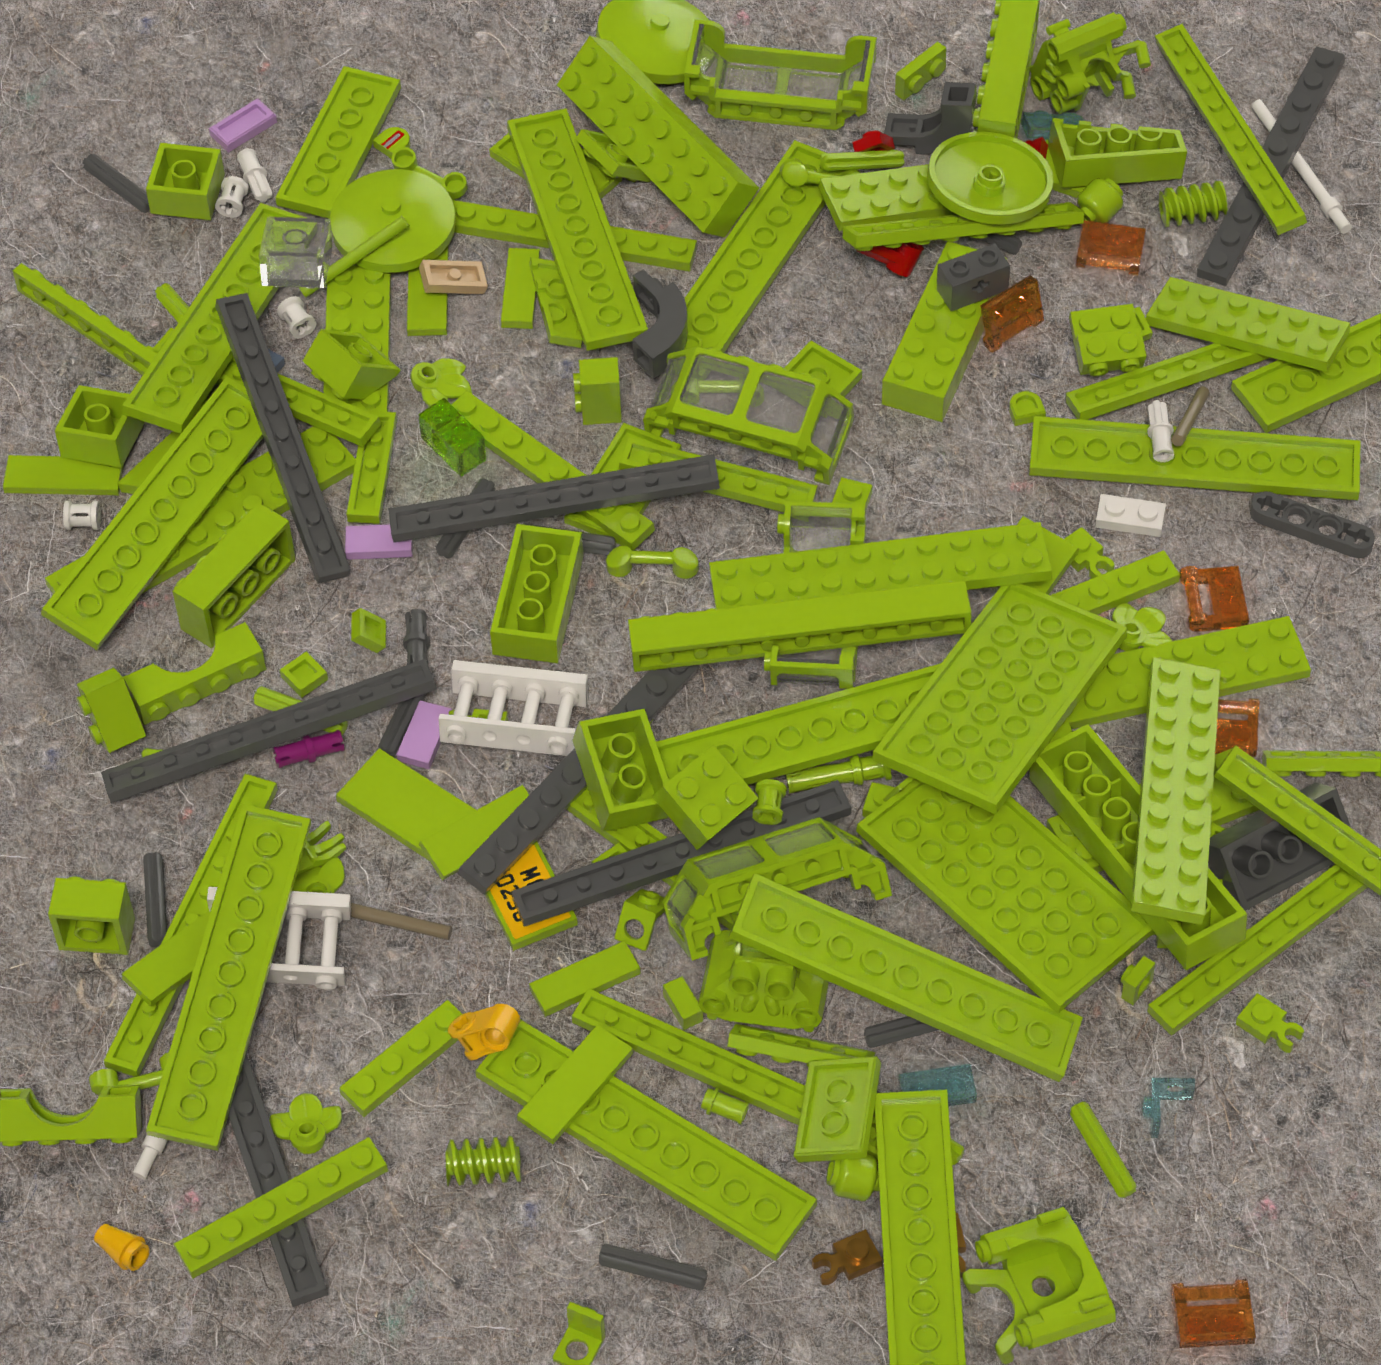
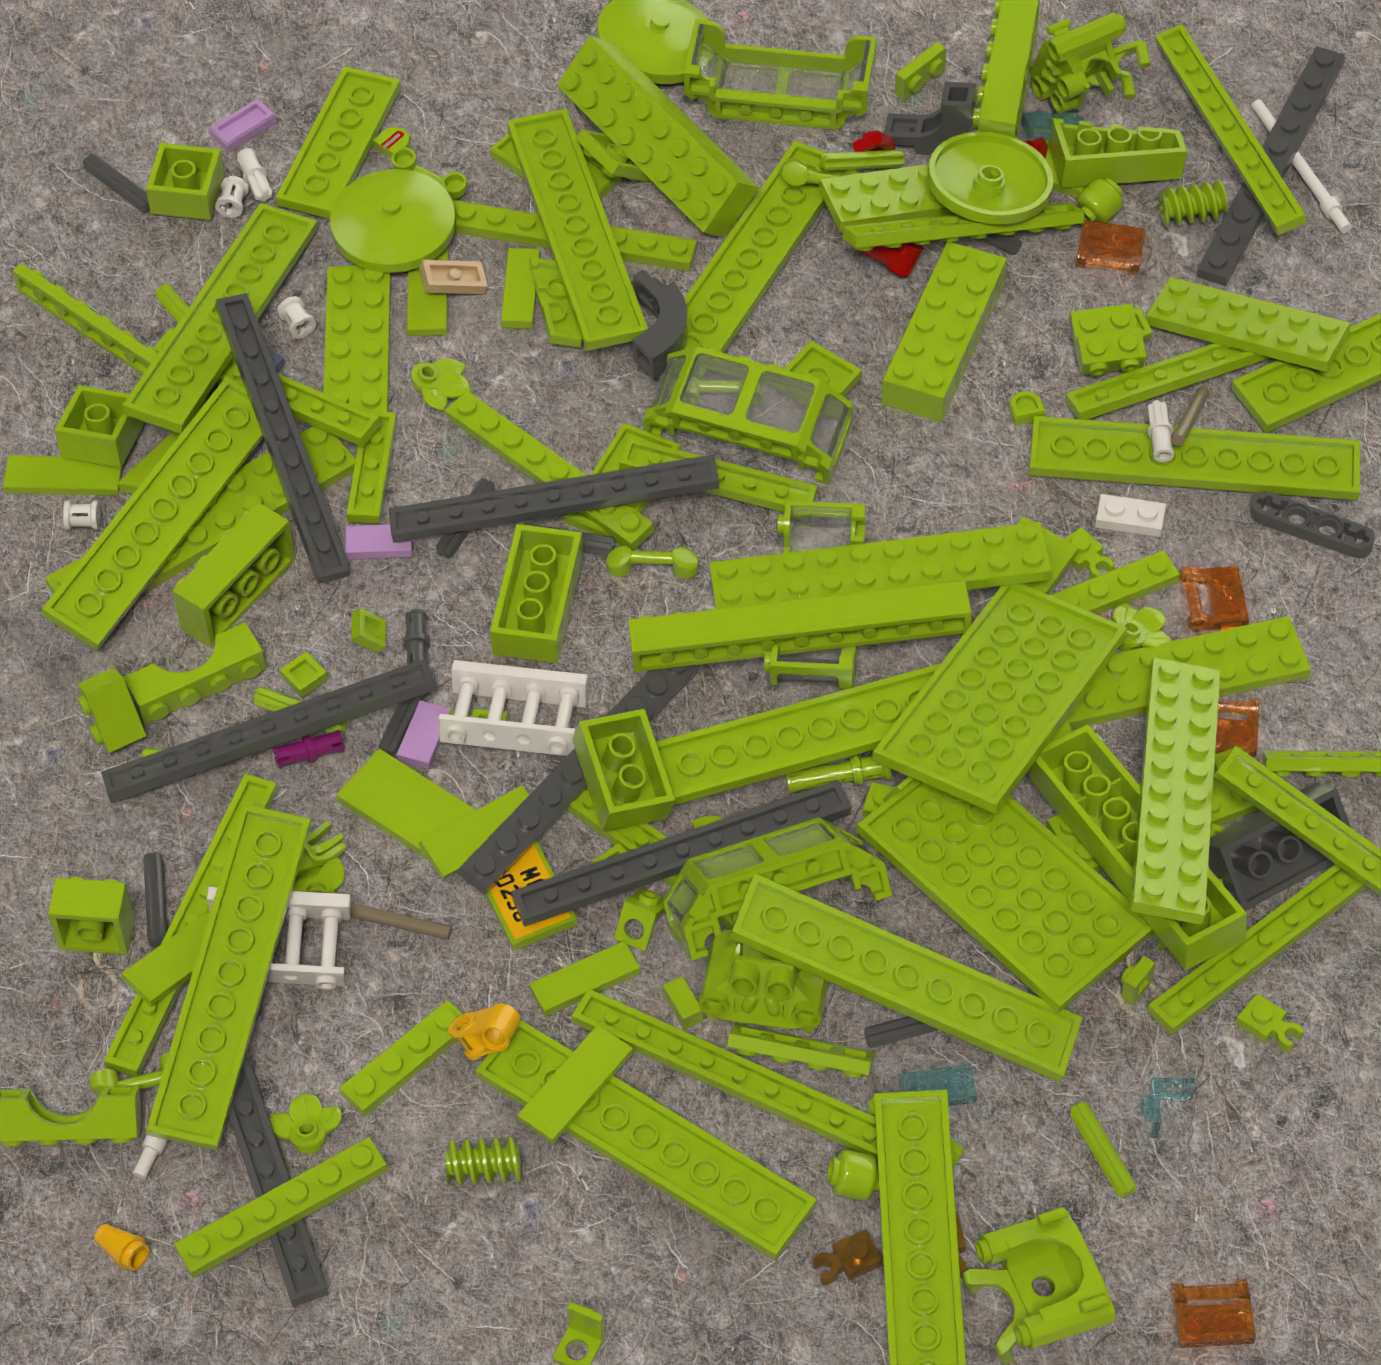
(295, 252): clear brick -> none
(349, 364): lime slope -> none
(361, 251): lime bar -> none
(452, 437): clear neon green brick -> none
(599, 391): lime brick -> none
(652, 1267): dark grey axle -> none
(705, 797): lime brick -> none
(724, 1105): lime pin -> none
(769, 803): lime bush -> none
(837, 1109): lime tile -> none
(853, 492): lime plate -> none
(973, 277): dark grey brick -> none
(1011, 312): clear orange plate -> none

